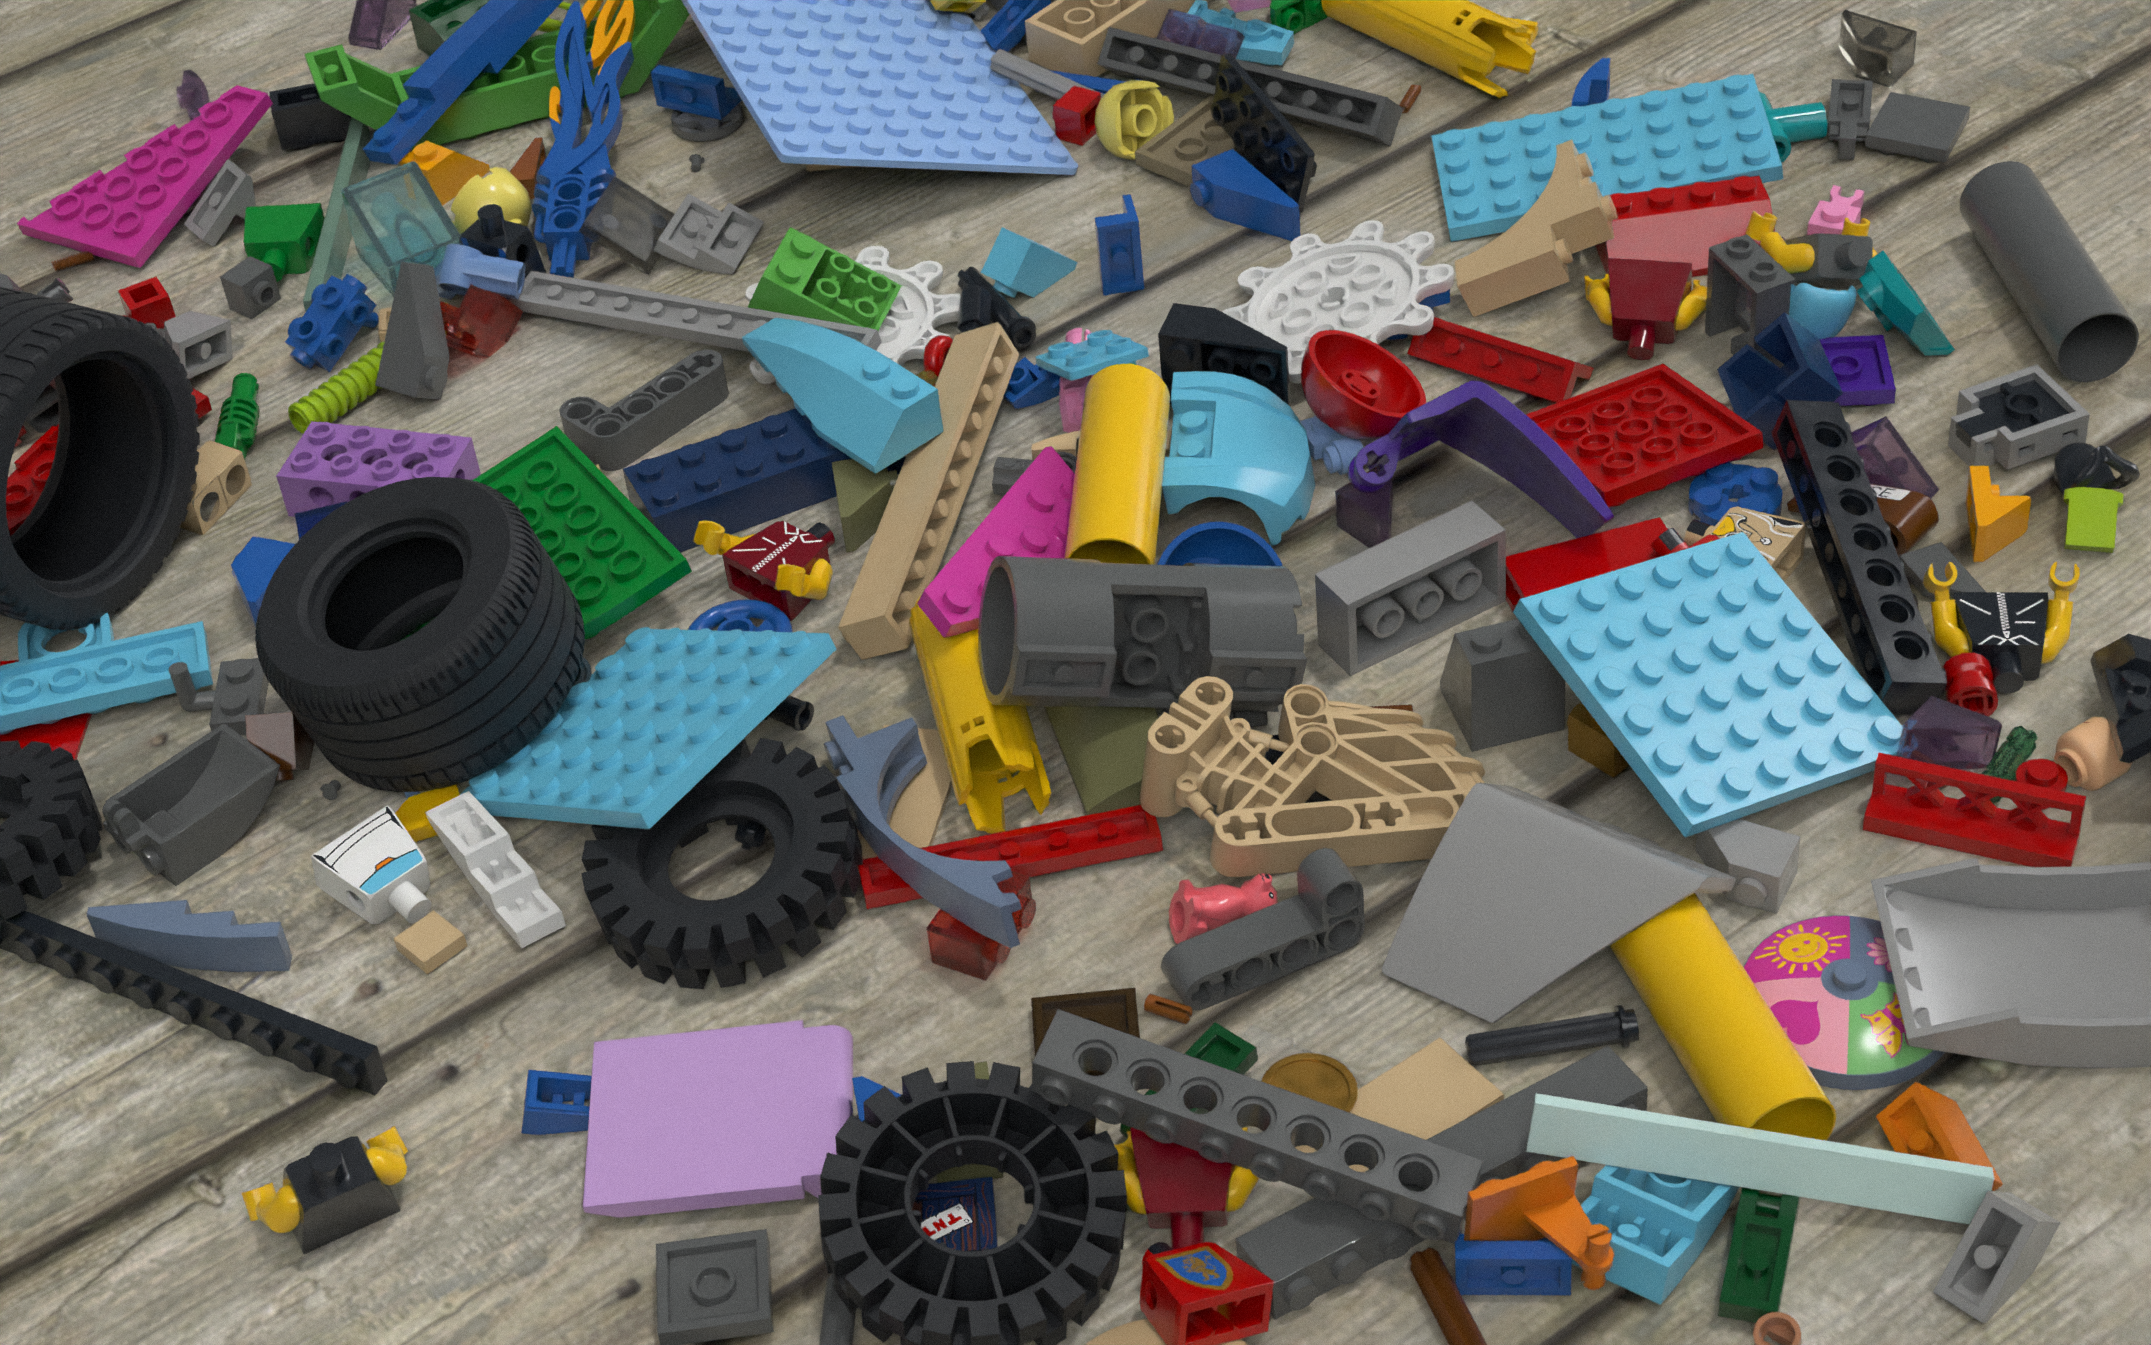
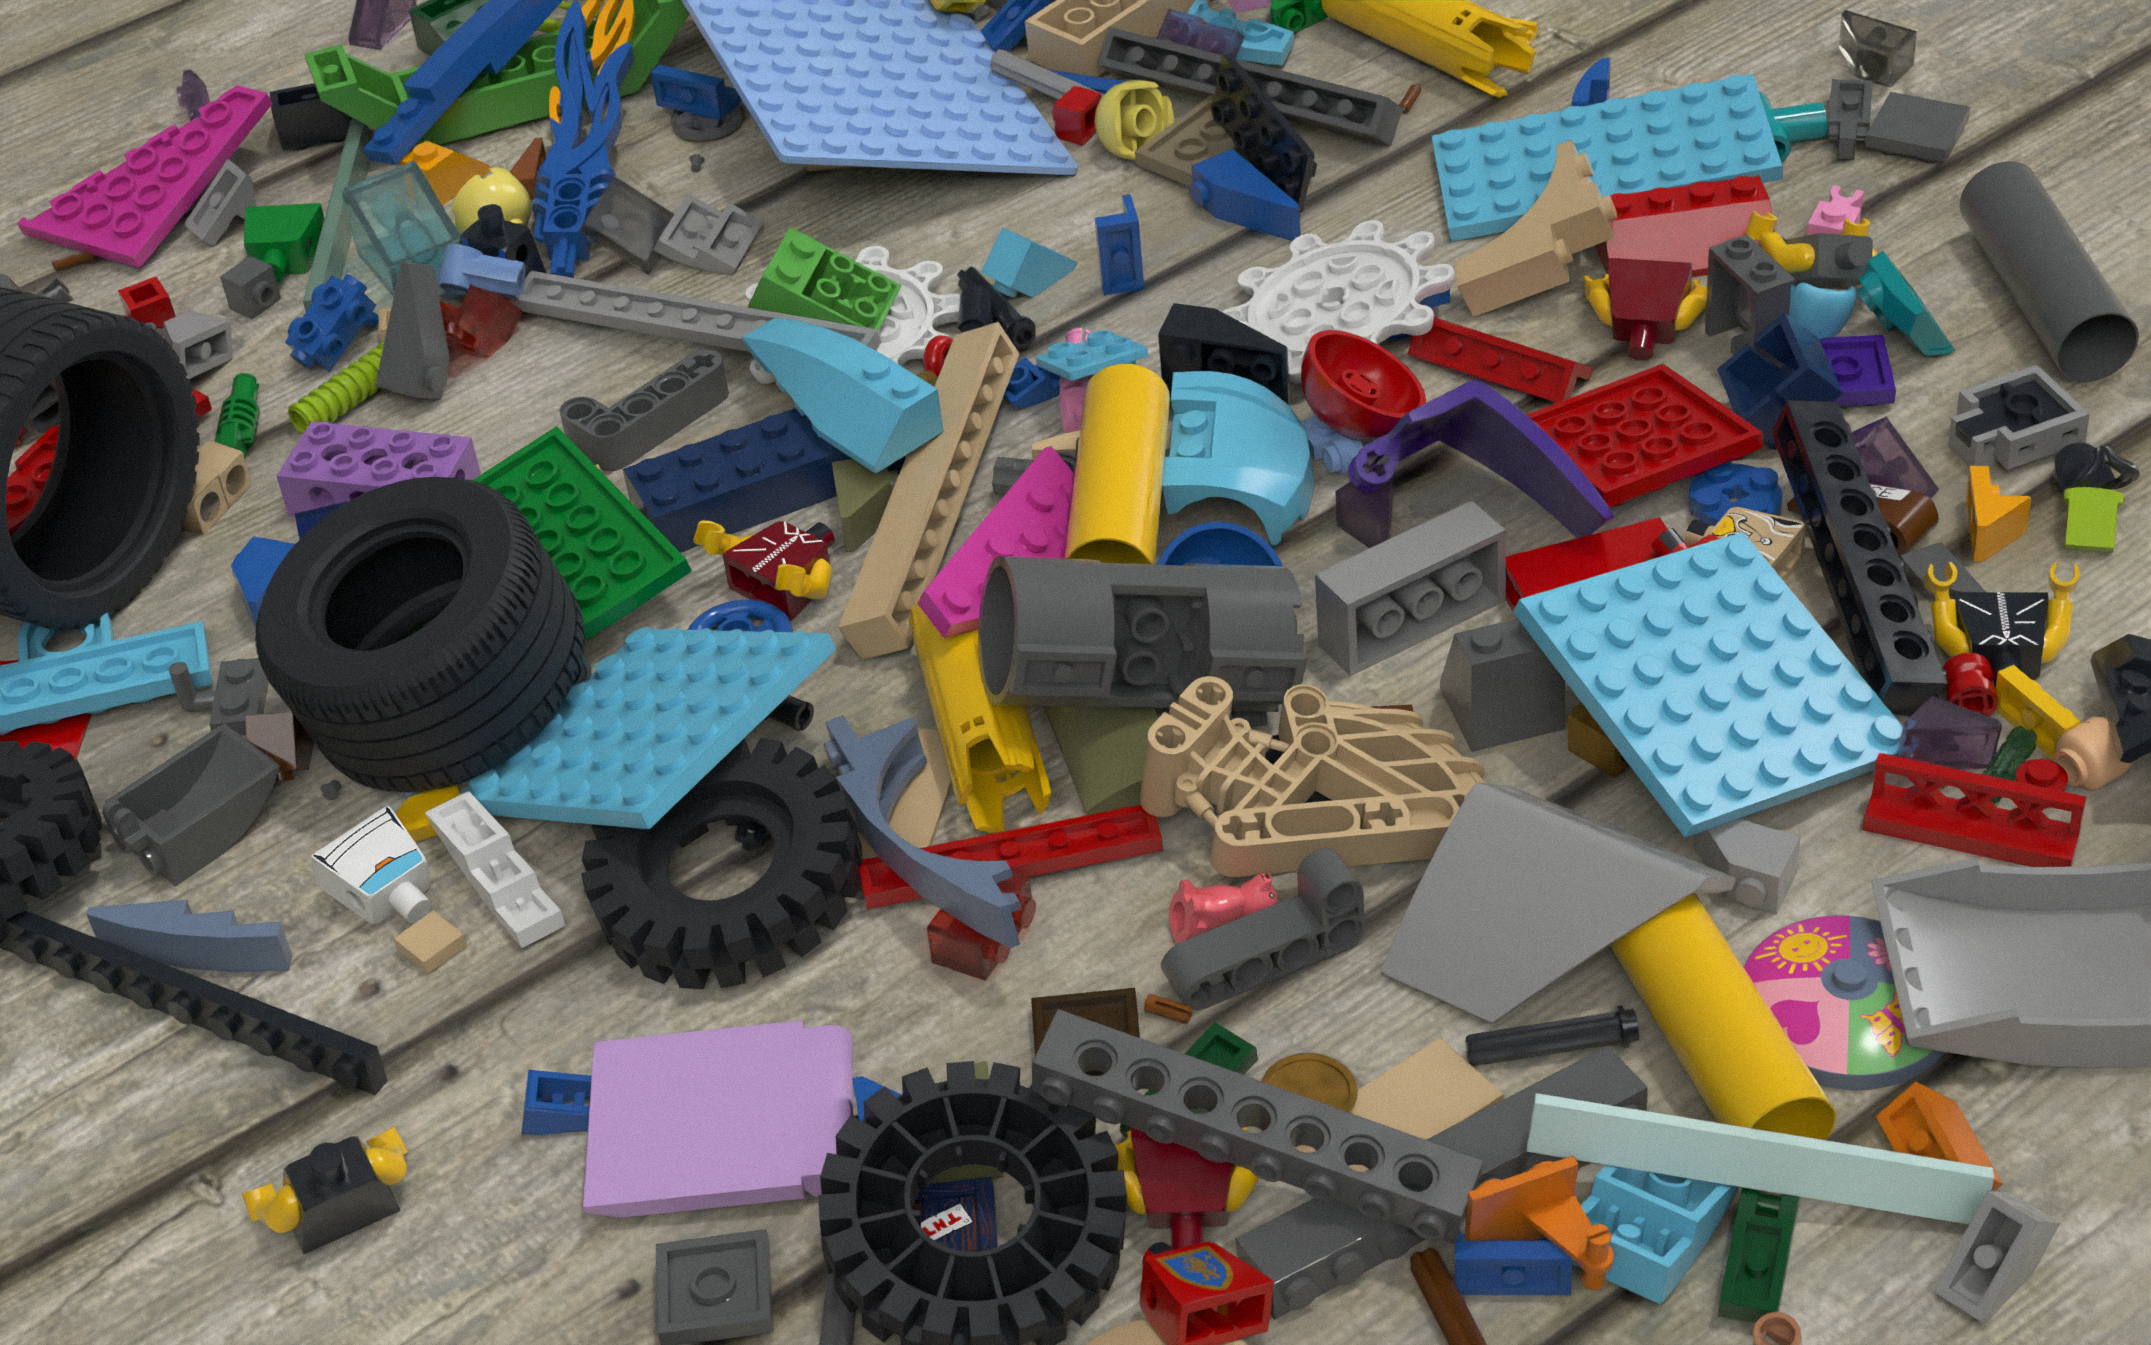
(2028, 705): none -> yellow plate

